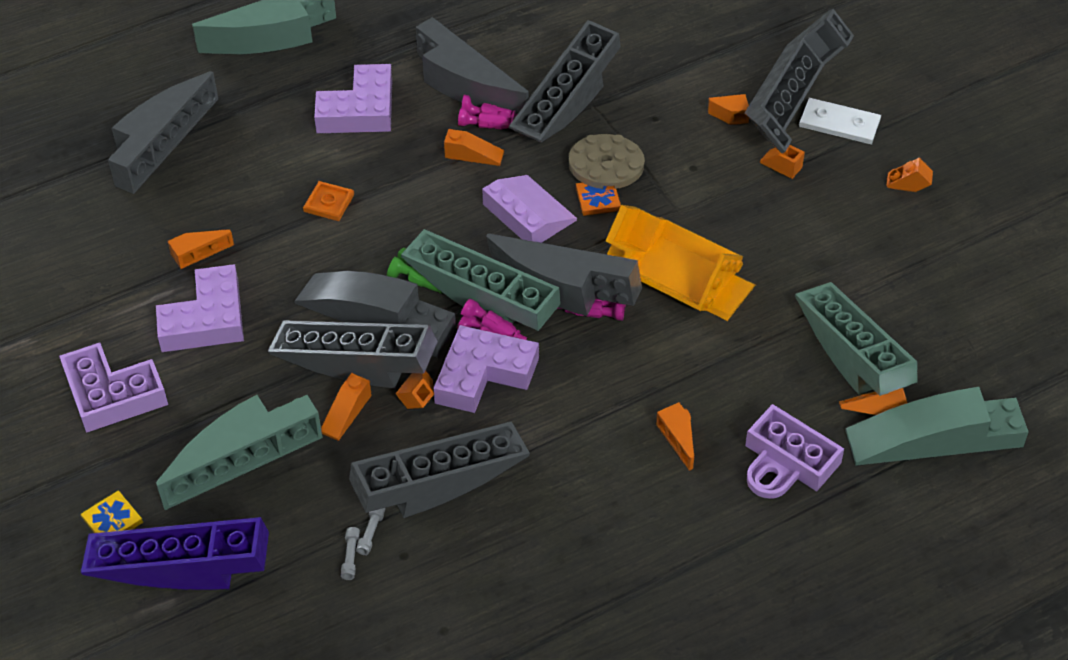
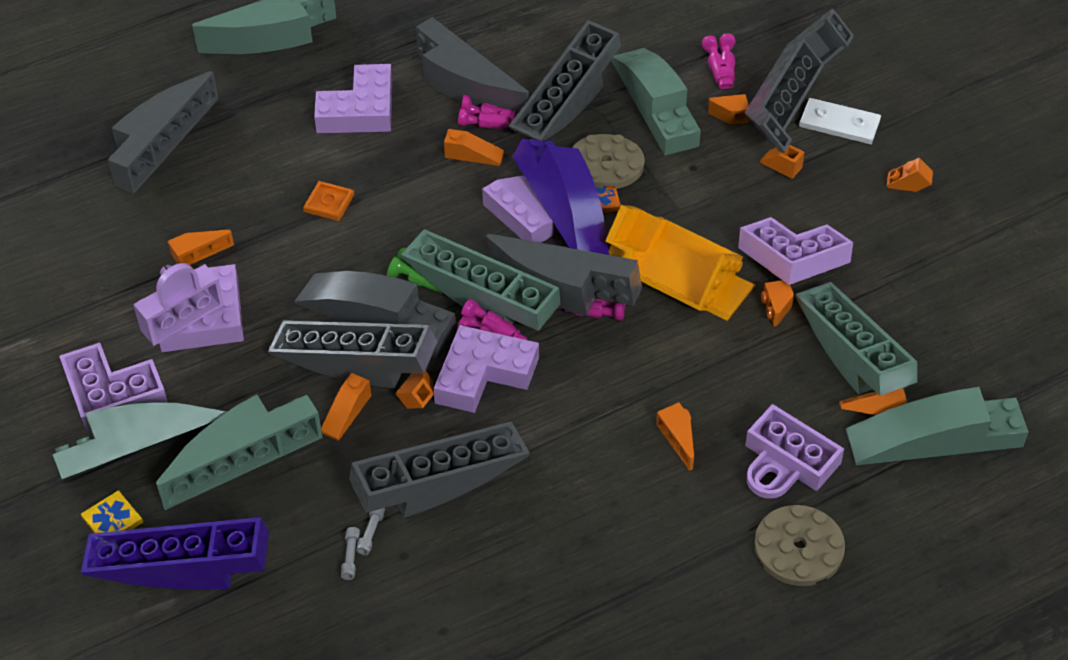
(129, 429): none -> sand green slope
(180, 300): none -> lavender brick
(565, 191): none -> dark purple slope
(659, 98): none -> sand green slope
(721, 64): none -> dark pink piece
(778, 299): none -> orange slope
(793, 255): none -> lavender brick
(794, 565): none -> dark tan plate

